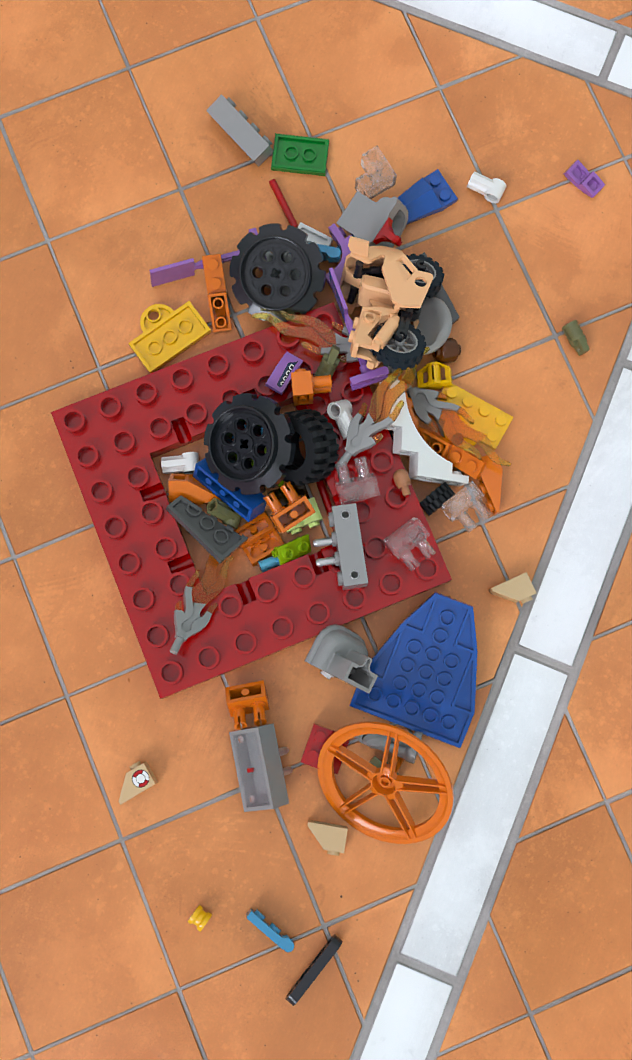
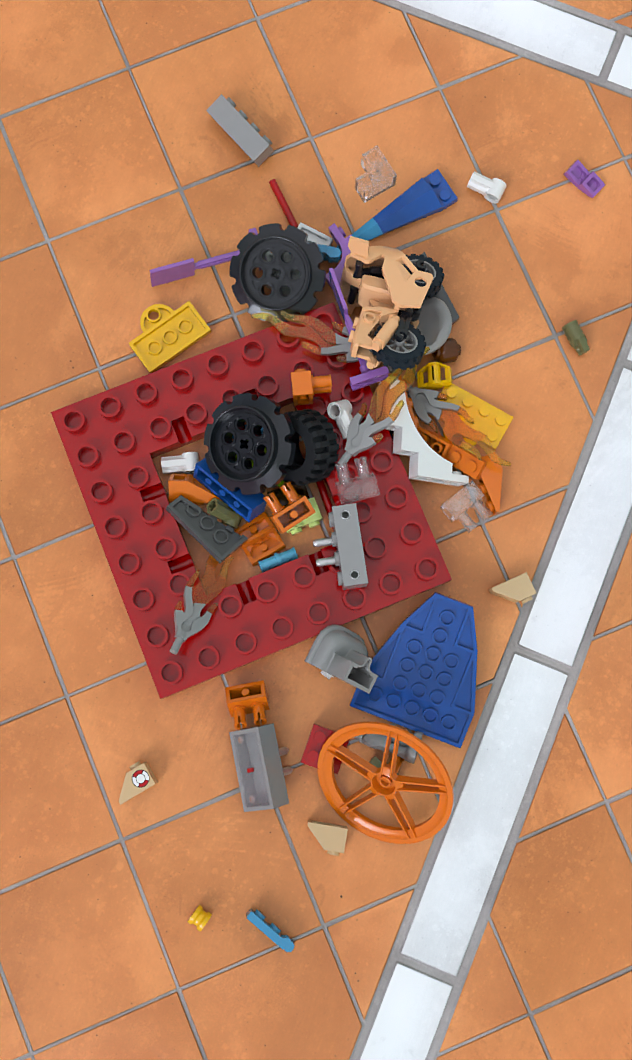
(216, 292): orange slope -> none
(281, 376): medium lavender slope -> none
(292, 549): lime hinge -> none
(300, 154): green tile -> none
(313, 970): black beam -> none
(329, 362): olive hinge -> none
(375, 221): light grey piece -> none
(402, 481): nougat cylinder -> none
(406, 538): clear brick -> none
(436, 498): black tyre -> none

